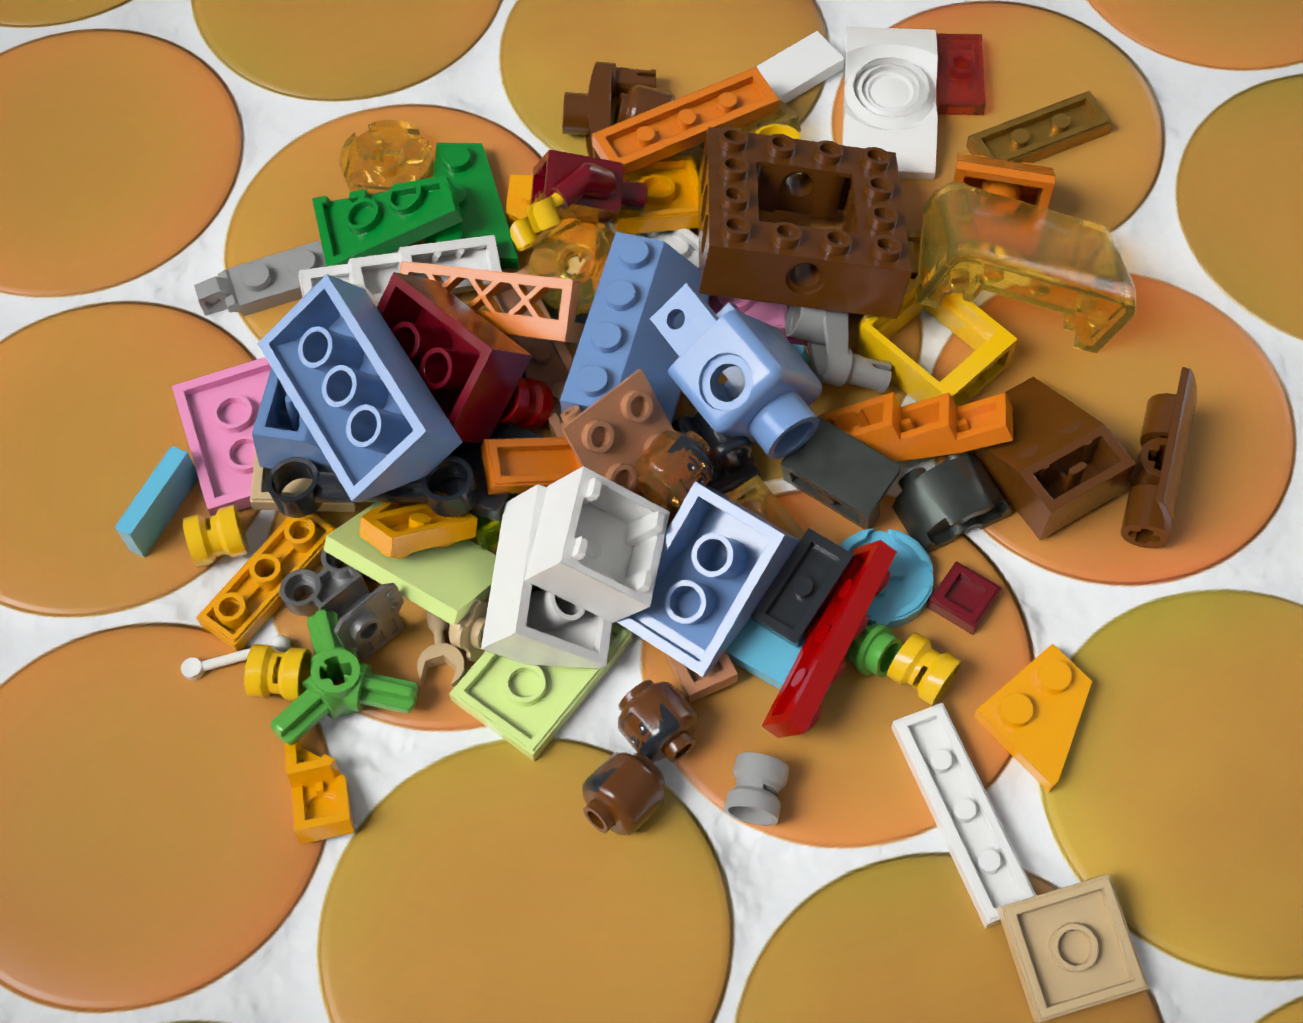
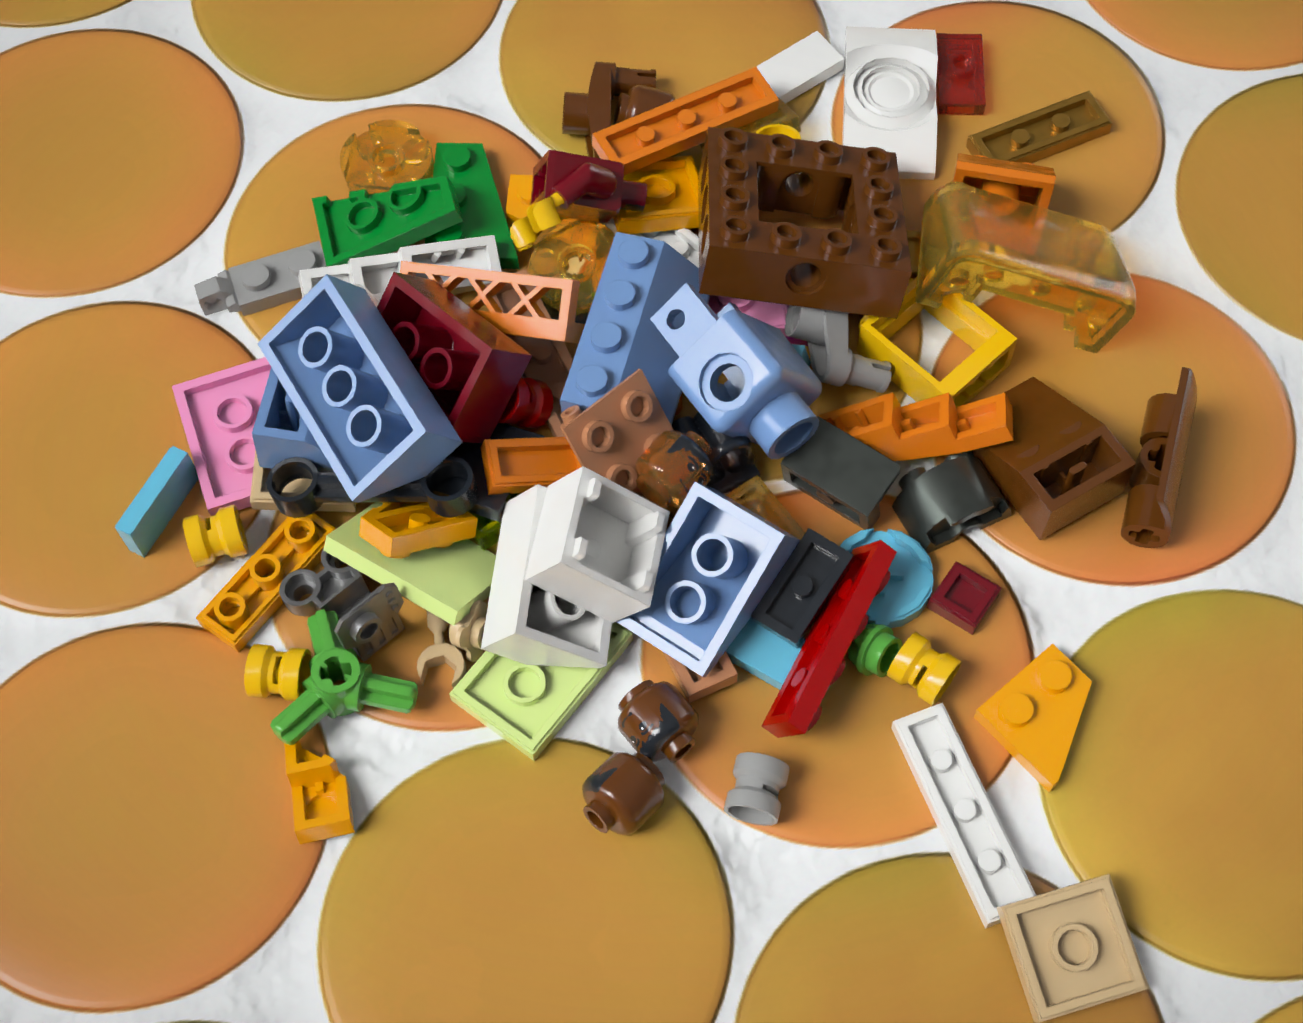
(194, 668): white hinge -> none

